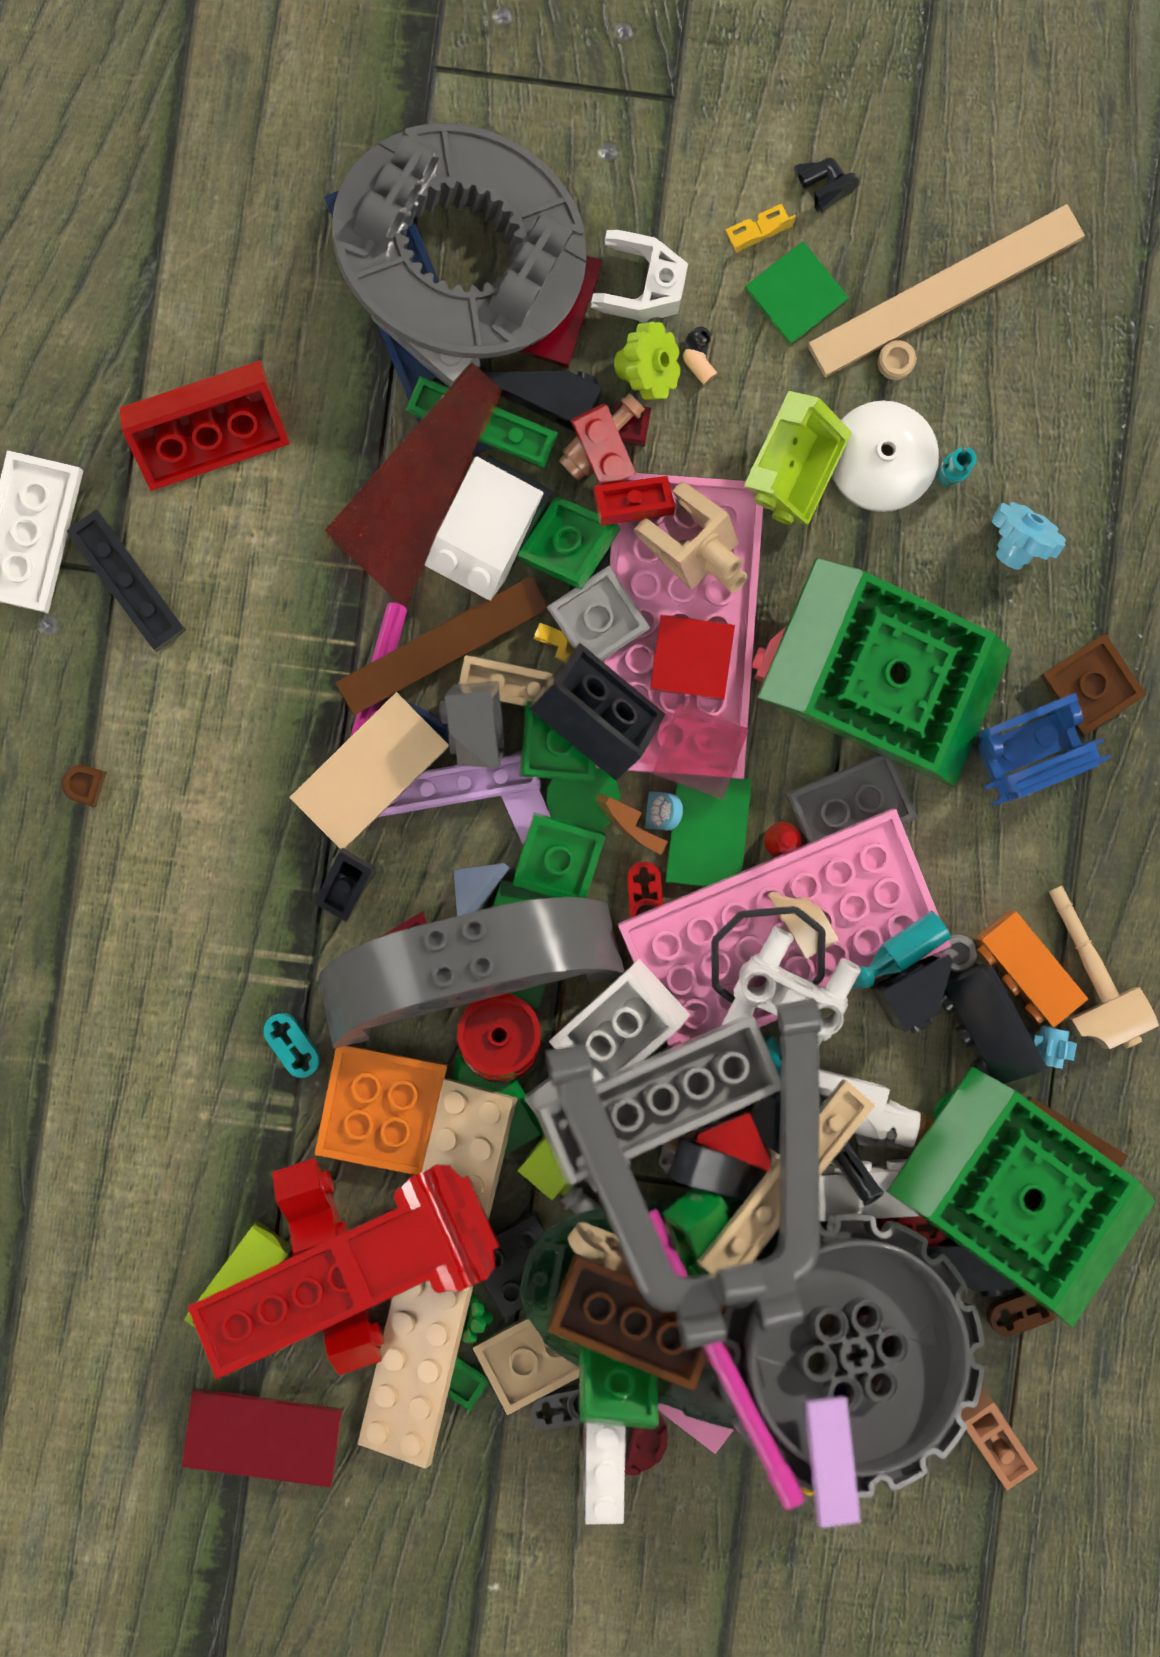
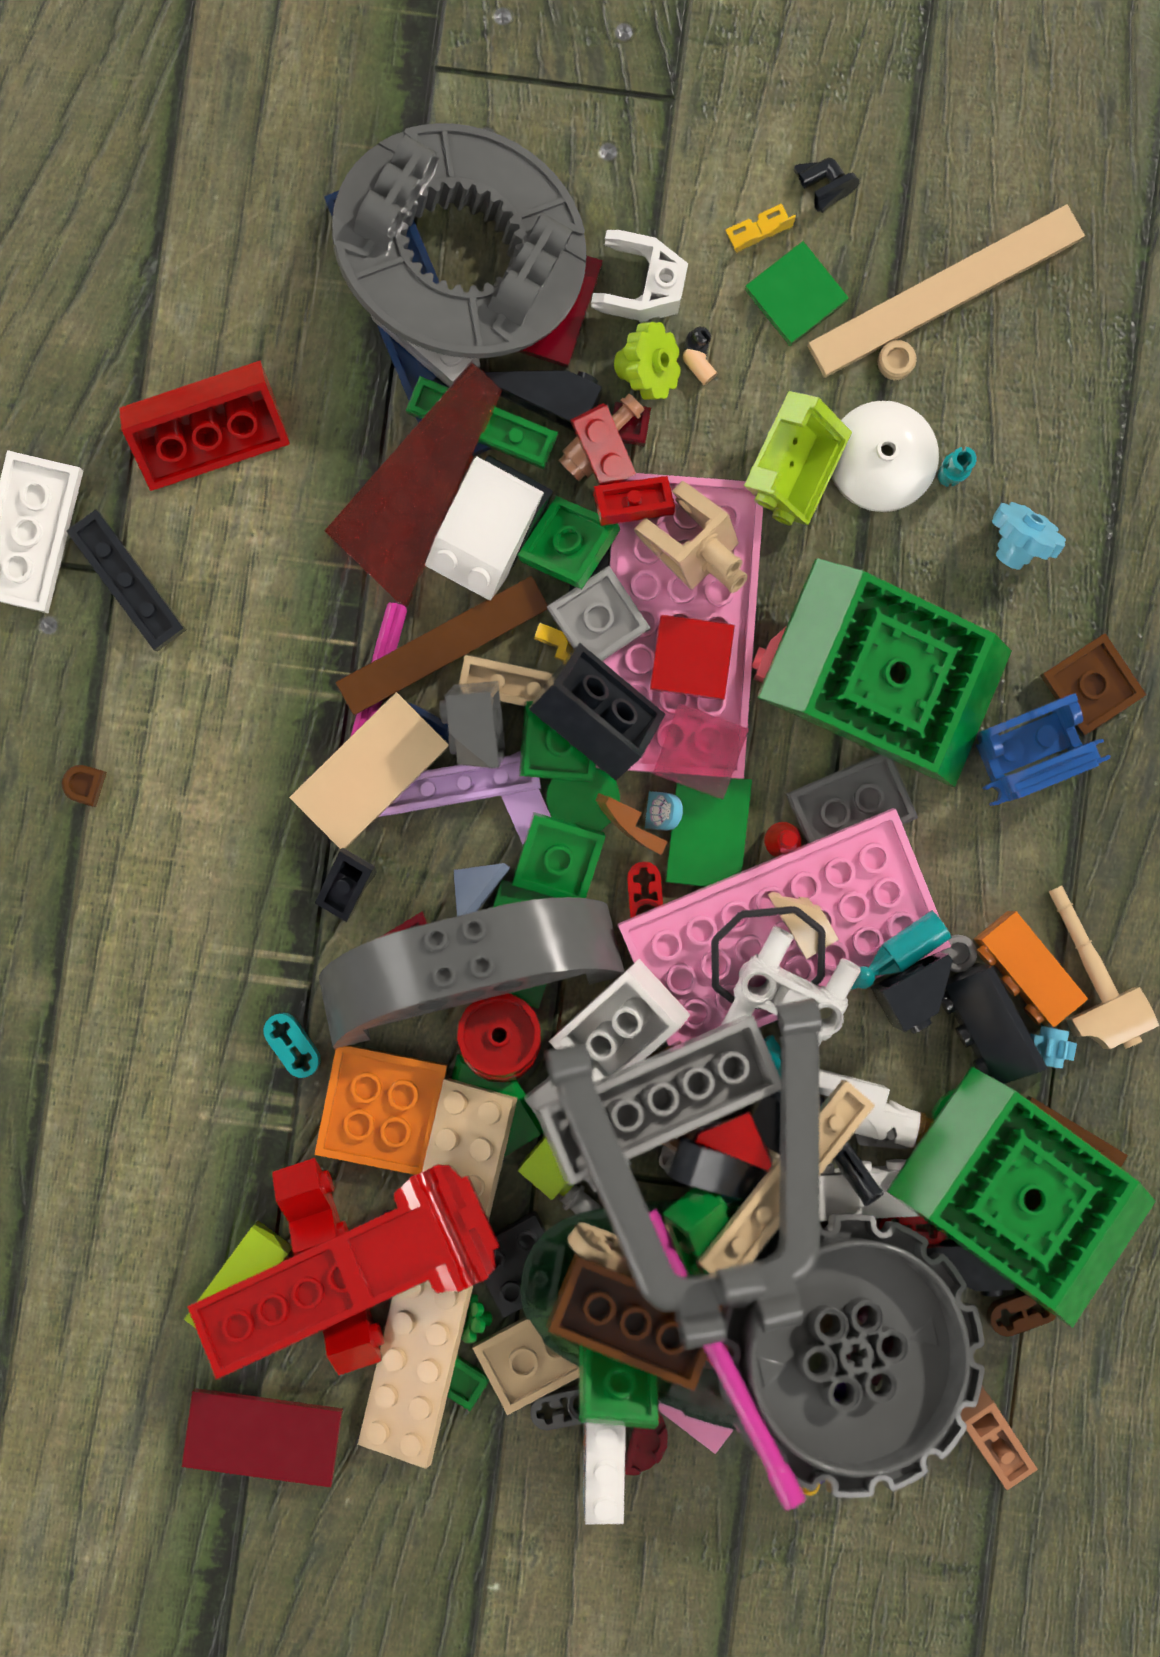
(832, 1461): lavender tile -> none

